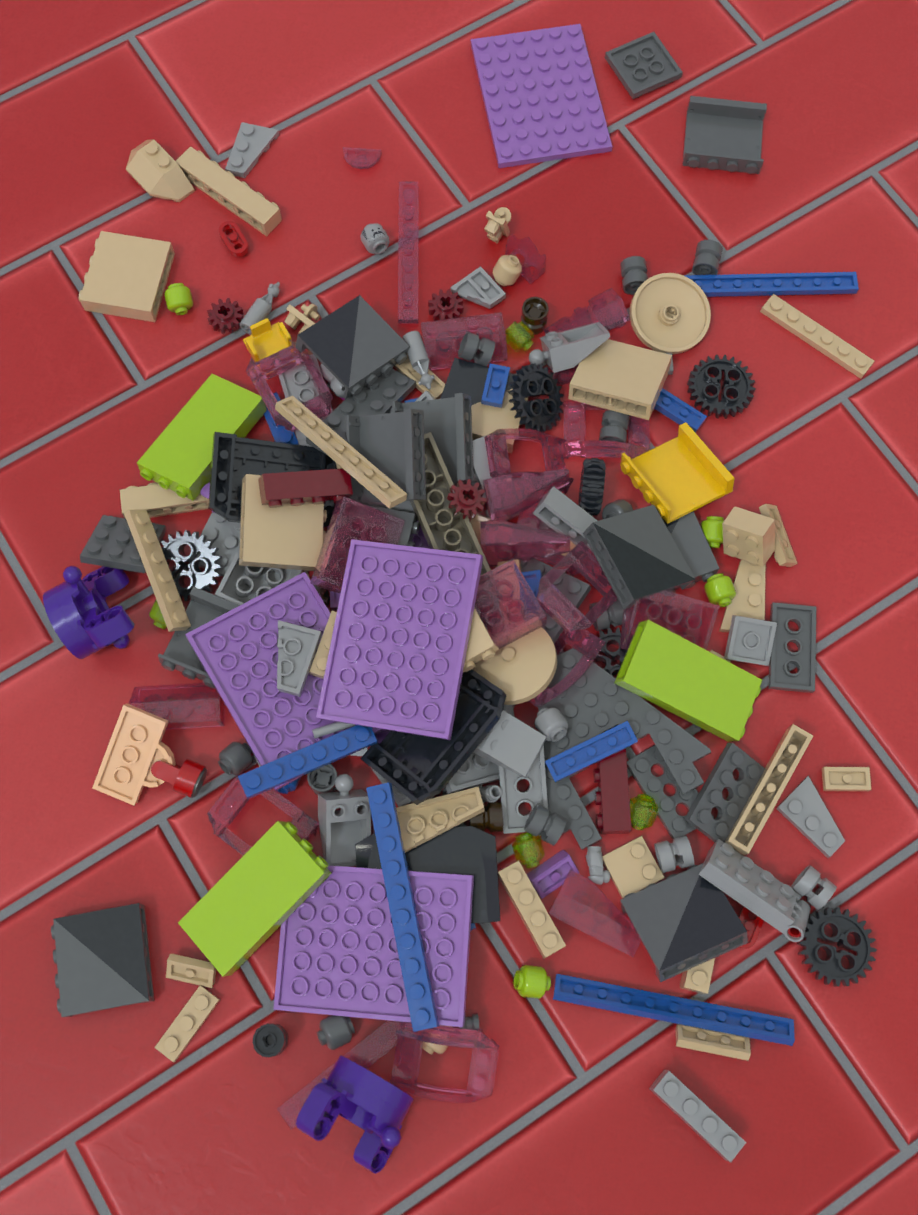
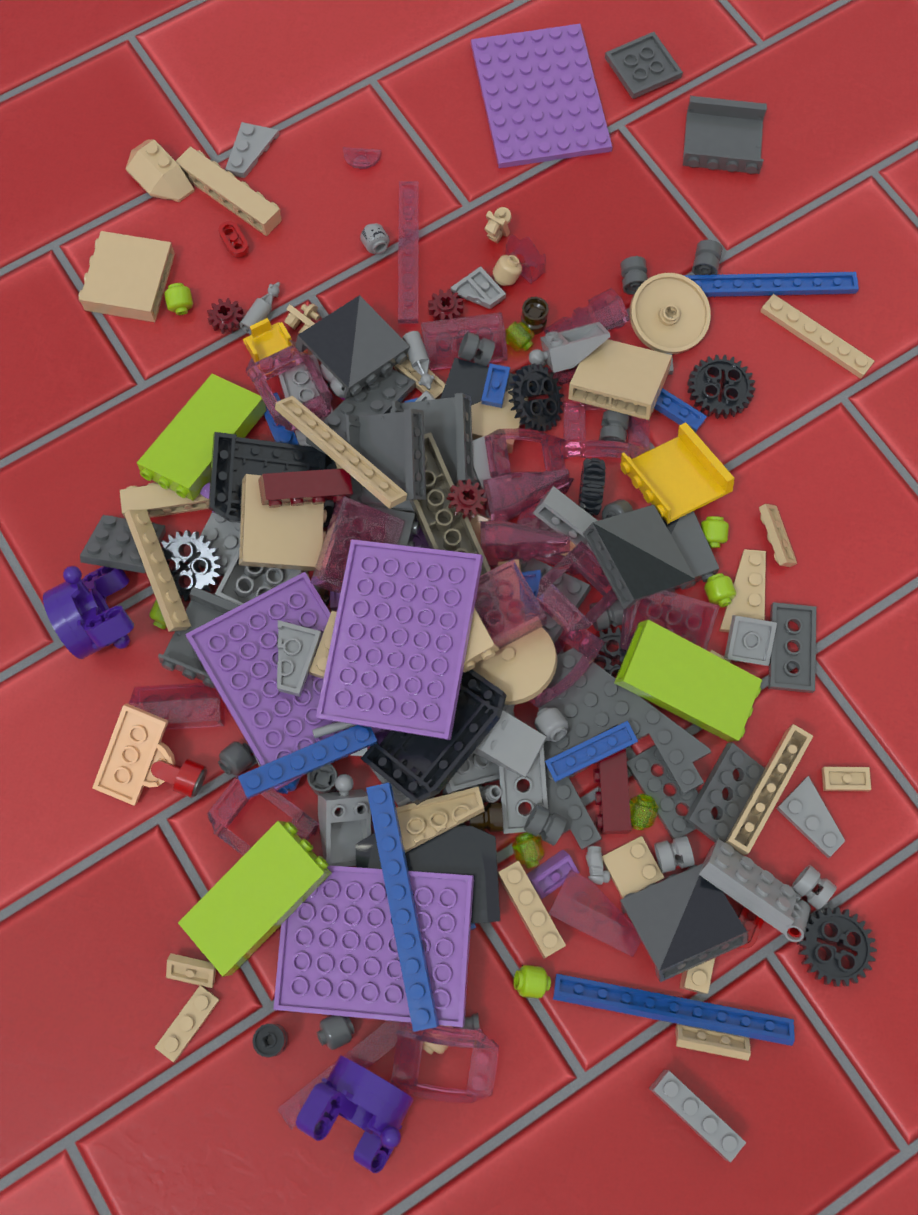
(102, 960): panel -> none
(749, 536): tan brick -> none

